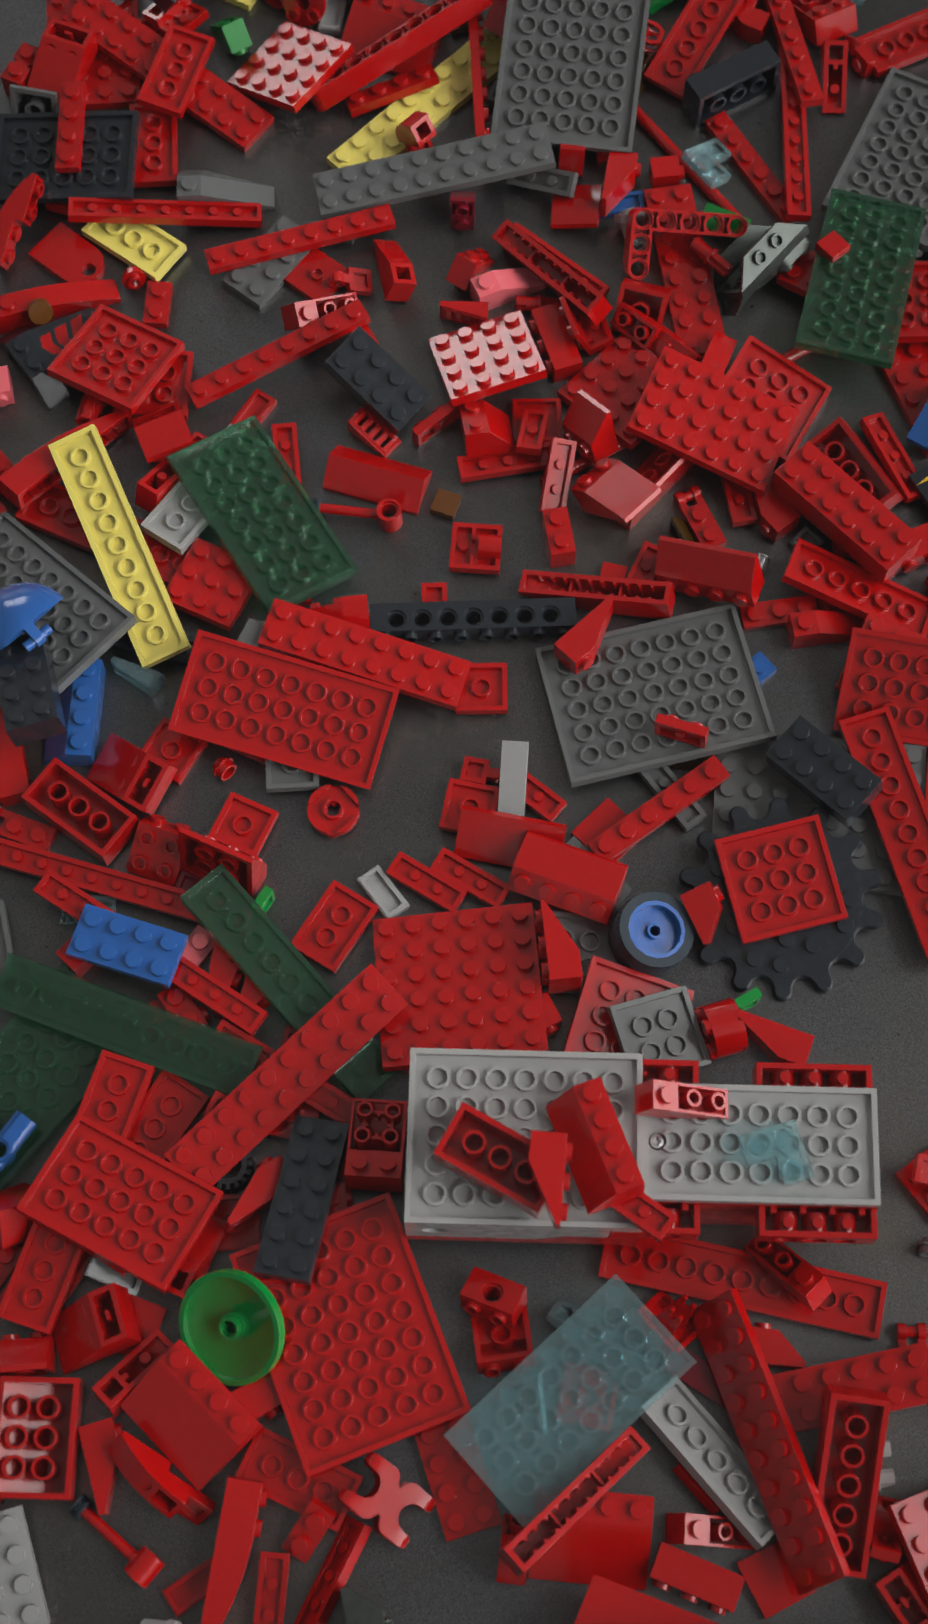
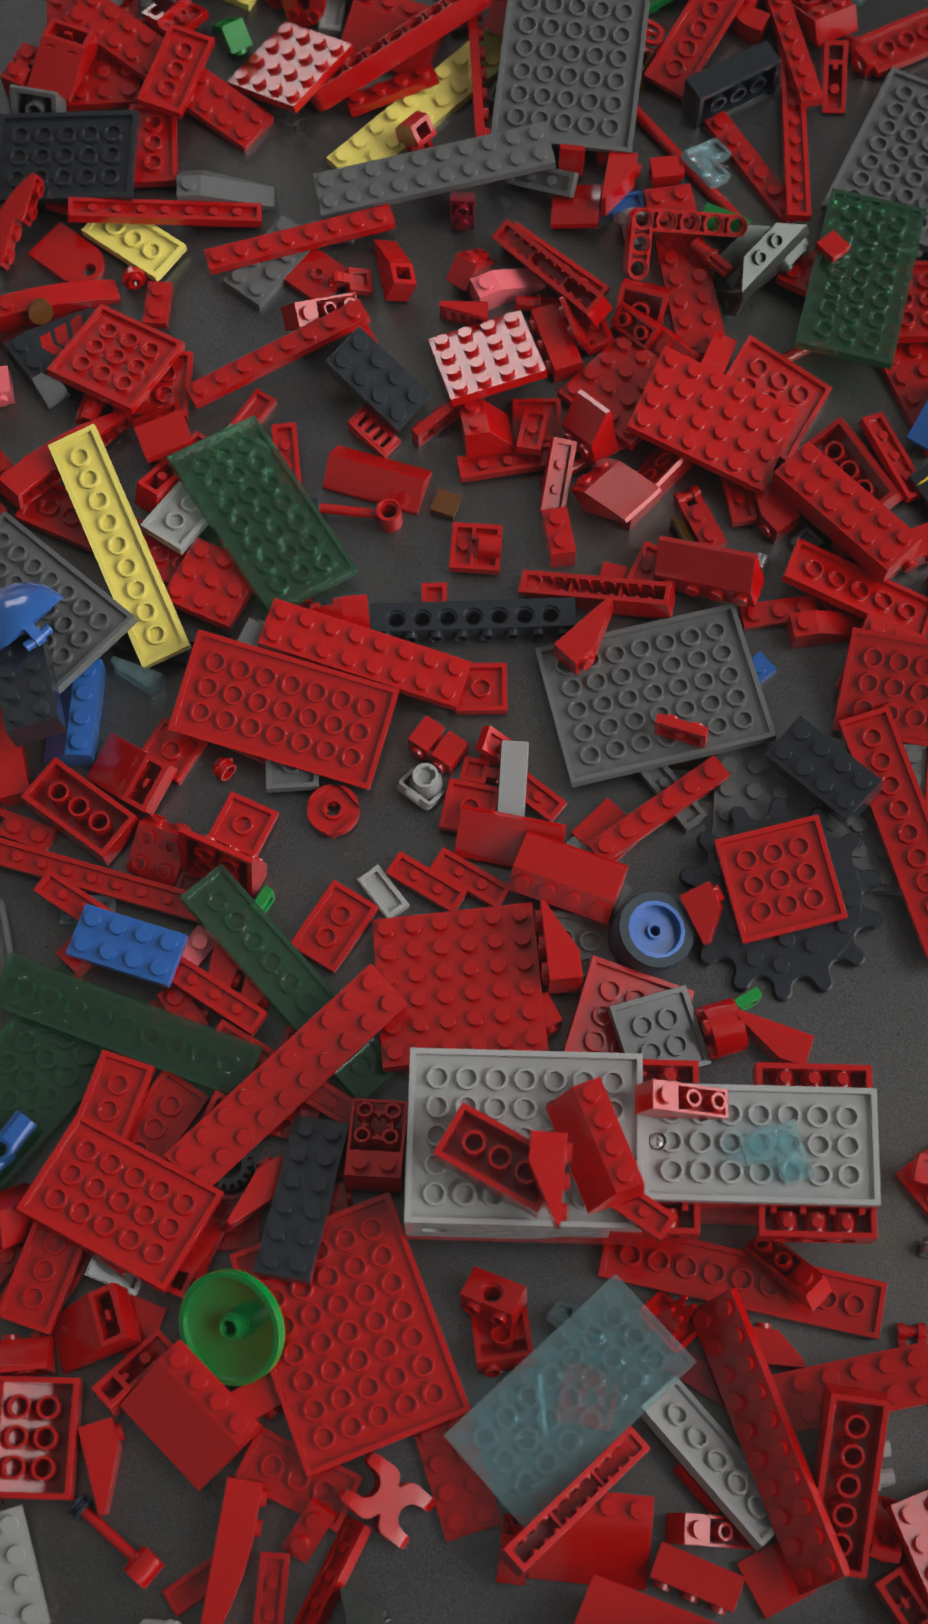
(70, 127): red plate -> none
(151, 1478): red slope -> none
(424, 786): none -> light grey piece
(431, 744): none -> red piece
(490, 745): none -> red slope

